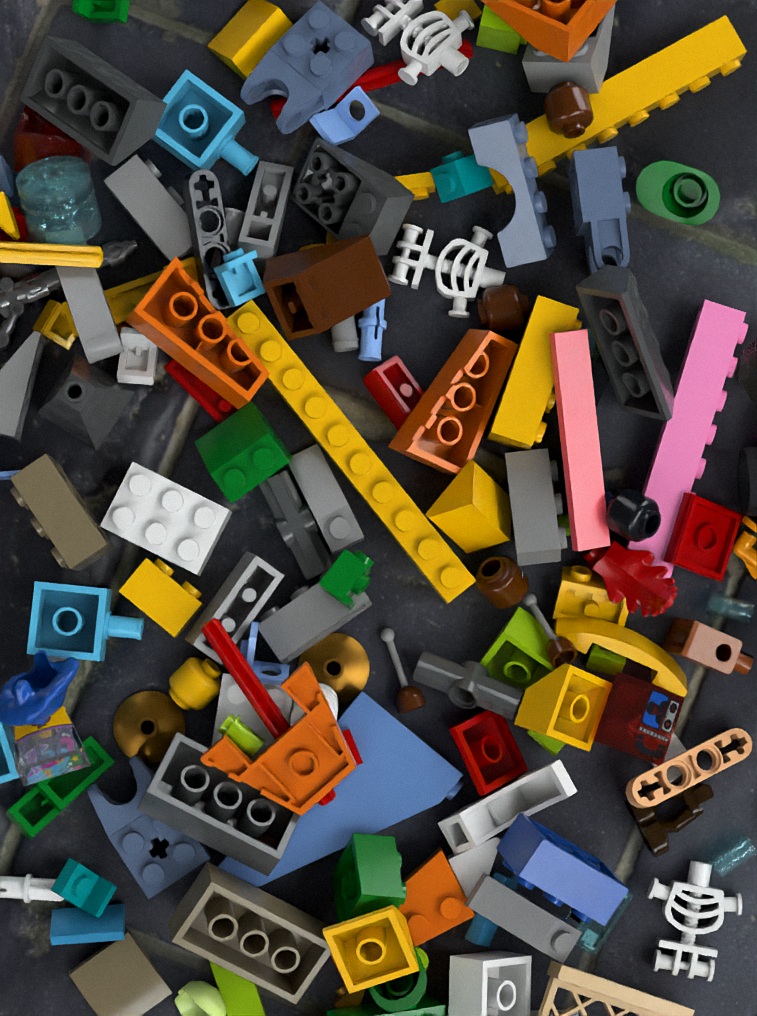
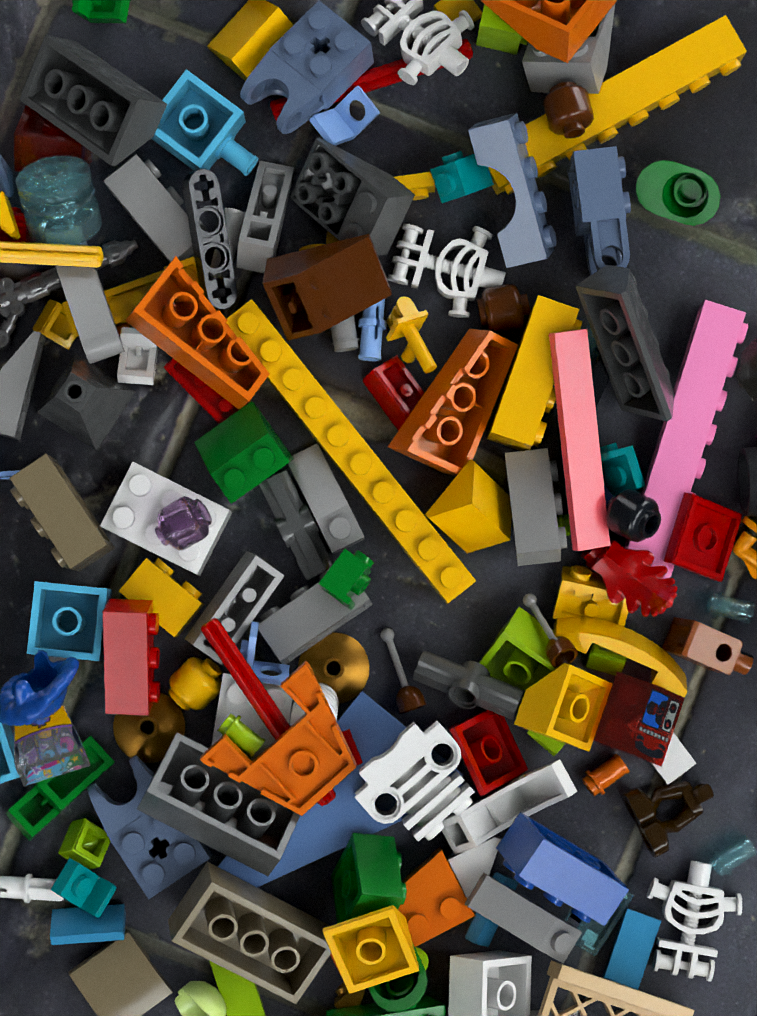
(85, 843): none -> lime slope
(130, 656): none -> brick
(183, 523): none -> clear purple head
(239, 277): medium azure bracket -> none
(406, 322): none -> yellow arm
(416, 782): none -> white piece
(502, 581): reddish brown head -> none
(605, 775): none -> orange pin
(620, 468): none -> teal bracket
(631, 948): none -> dark azure tile
(690, 770): light nougat beam -> none

